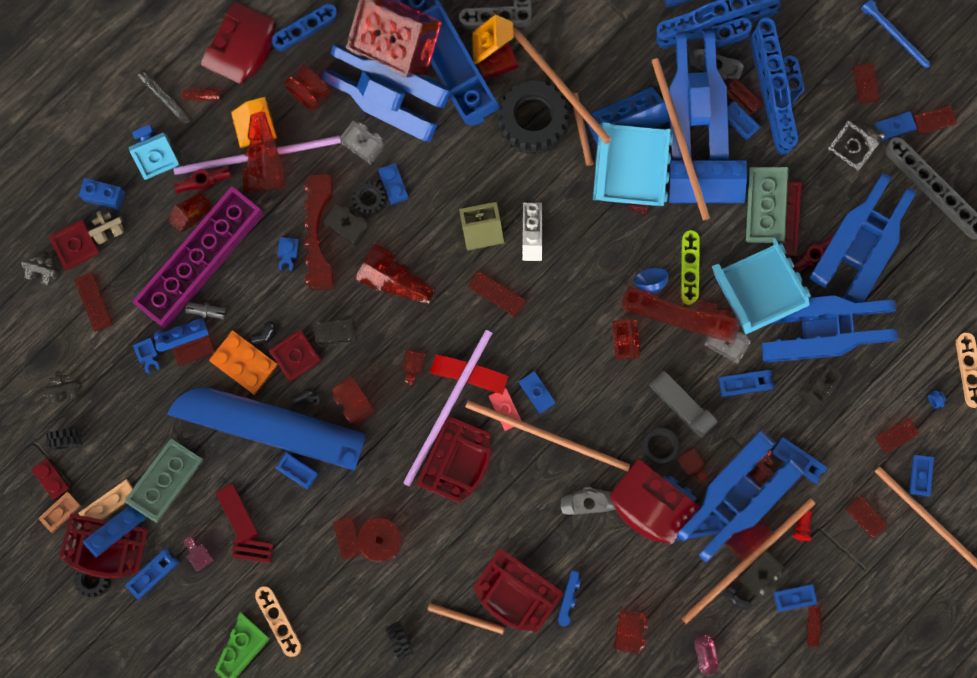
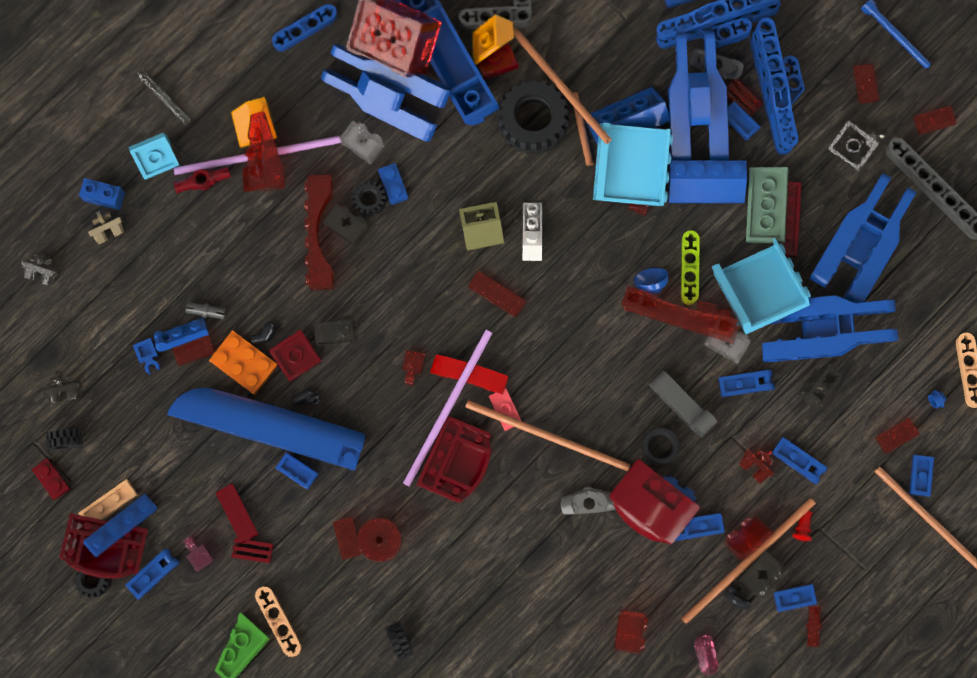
(59, 512): nougat plate -> none
(74, 245): dark red plate -> none
(93, 302): clear red tile -> none
(144, 133): blue plate -> none
(163, 480): sand green plate -> none
(189, 212): clear red slope -> none
(198, 257): magenta brick -> none
(200, 95): clear red axle -> none
(240, 44): dark red slope -> none
(288, 250): blue plate -> none
(307, 88): clear red wheel -> none
(353, 400): clear red slope -> none
(386, 275): clear red wedge -> none
(466, 618): nougat bar -> none
(516, 593): dark red slope -> none
(537, 392): blue plate -> none
(569, 599): blue plate -> none
(626, 339): clear red brick -> none
(680, 139): nougat piece -> none
(692, 464): clear red plate -> none
(735, 488): blue beam -> none
(805, 259): dark red pin -> none
(866, 517): clear red plate -> none
(896, 126): blue plate -> none

